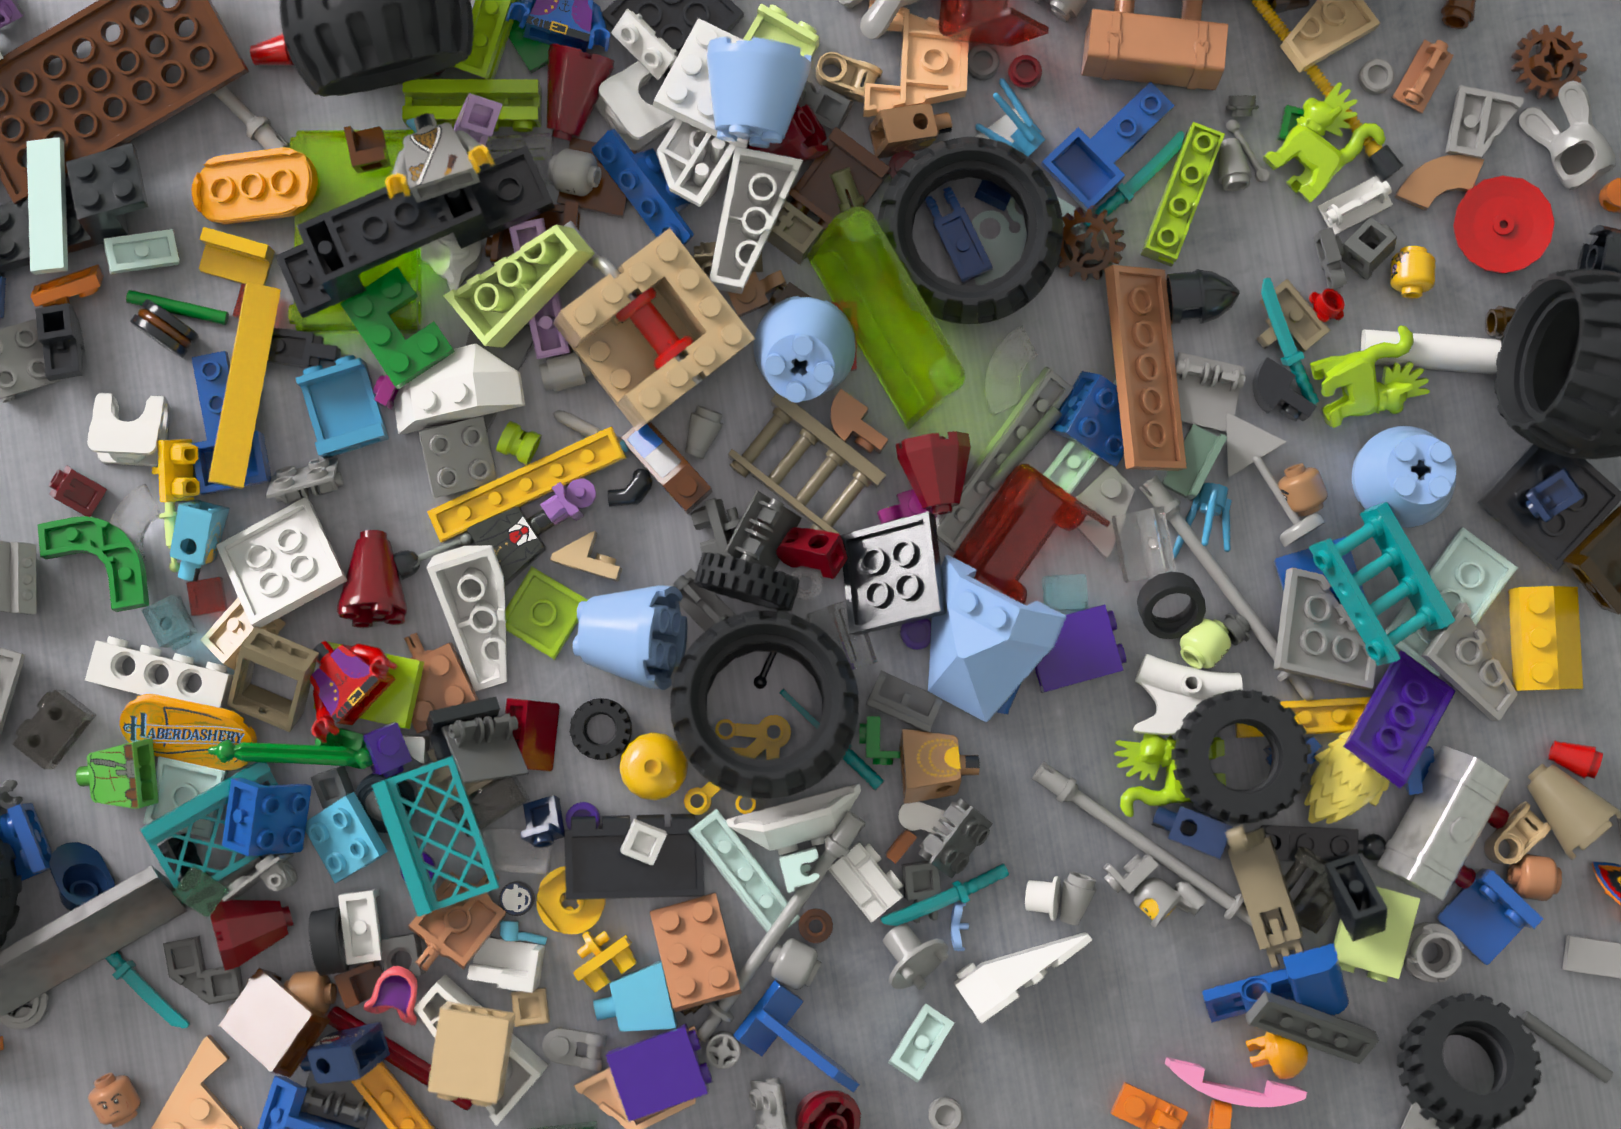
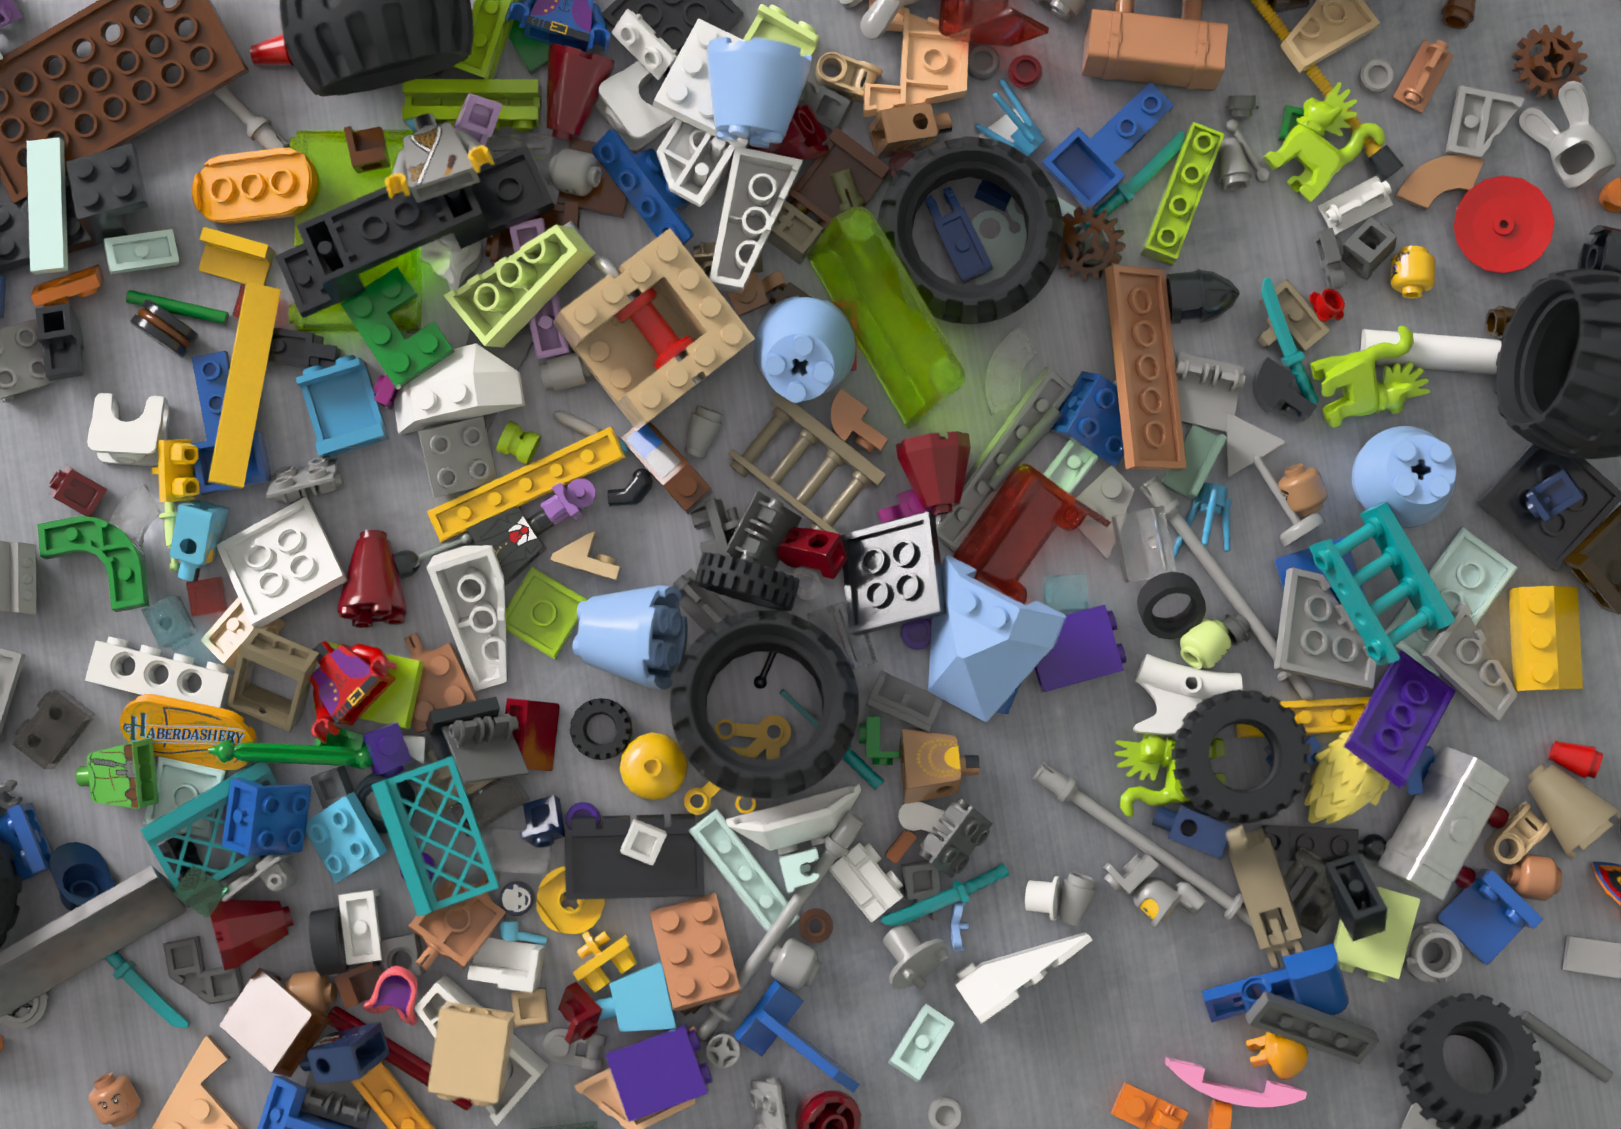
(581, 1012): none -> dark red bracket

